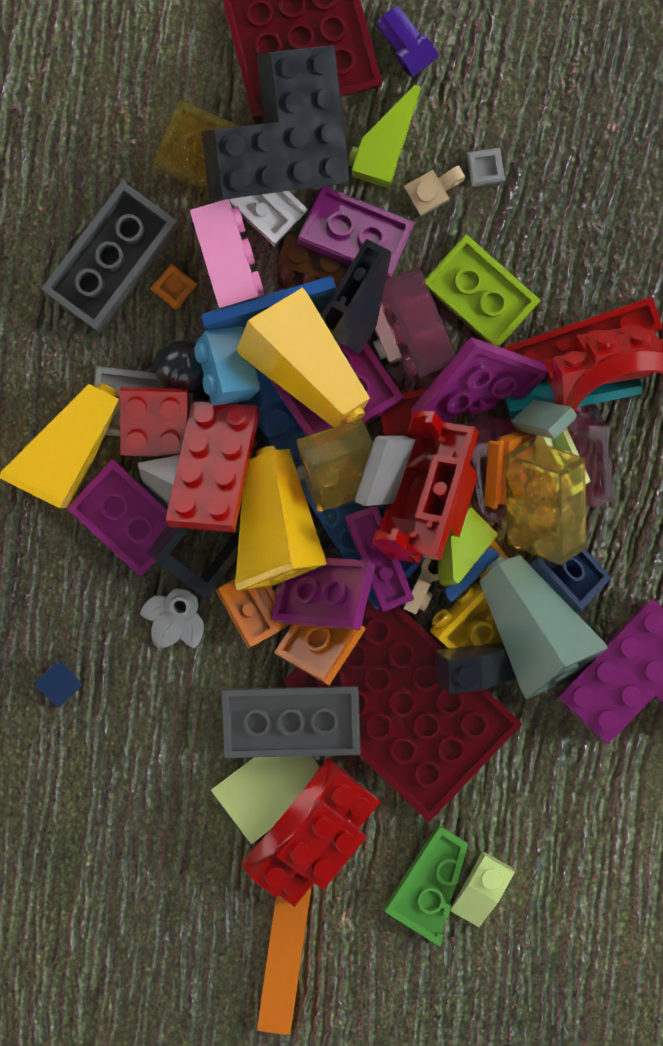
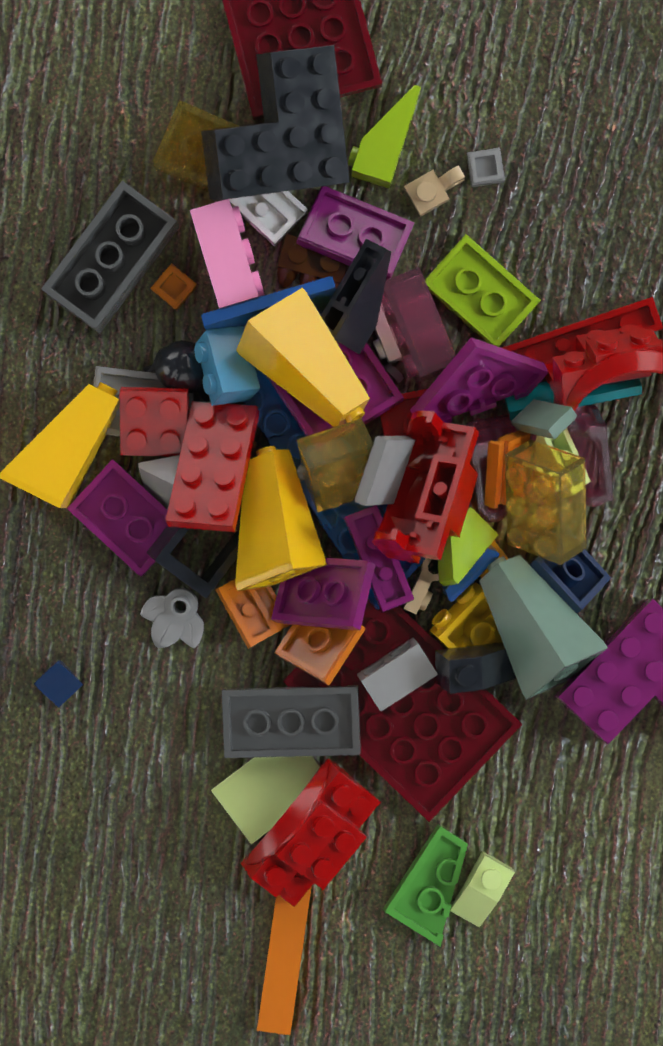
(397, 674): none -> light grey hinge
(412, 49): dark purple piece -> none

